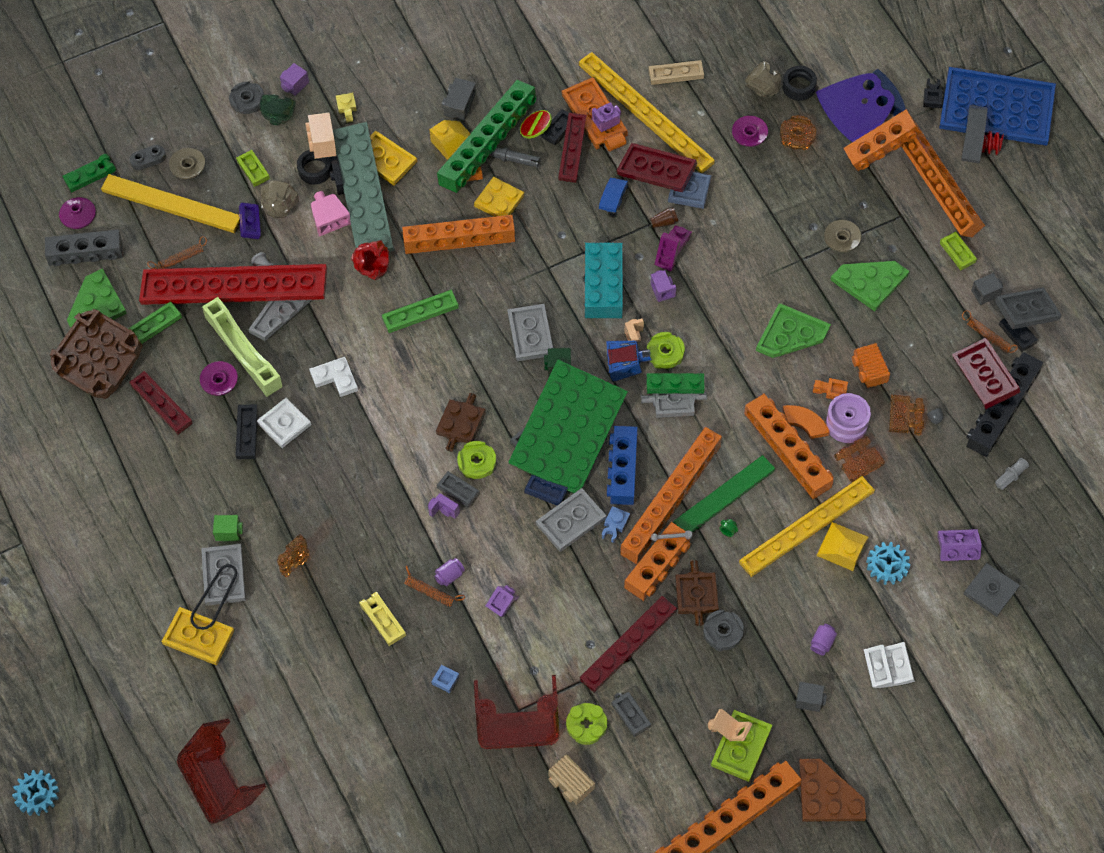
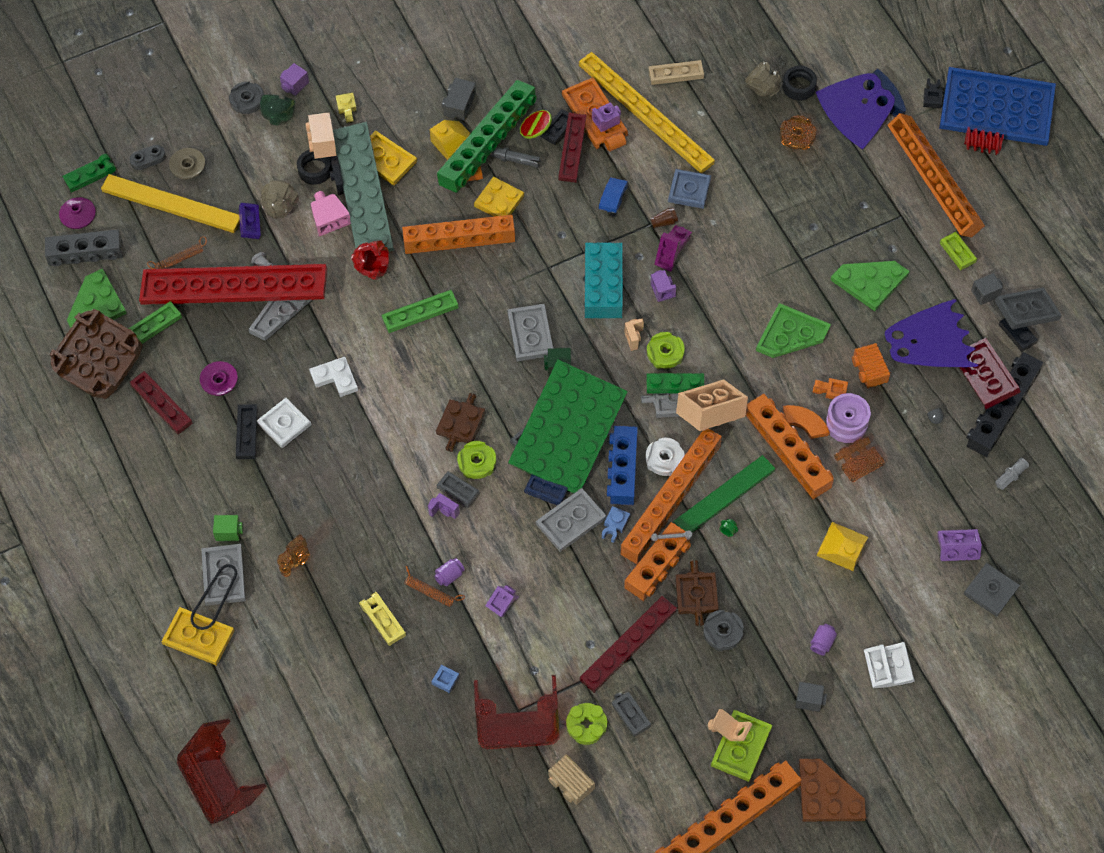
(31, 785): medium azure gear -> none
(226, 327): yellowish green arch -> none
(253, 168): lime plate -> none
(625, 359): torso -> none
(657, 167): dark red plate -> none
(657, 449): none -> white plate
(711, 405): none -> light nougat brick
(749, 125): magenta dish -> none
(806, 526): yellow tile -> none
(845, 230): dark tan dish -> none
(872, 140): orange brick -> none
(879, 565): medium azure gear -> none
(900, 414): clear orange plate -> none
(937, 338): none -> dark purple piece
(974, 134): dark grey slope -> none
(1008, 347): orange piece -> none

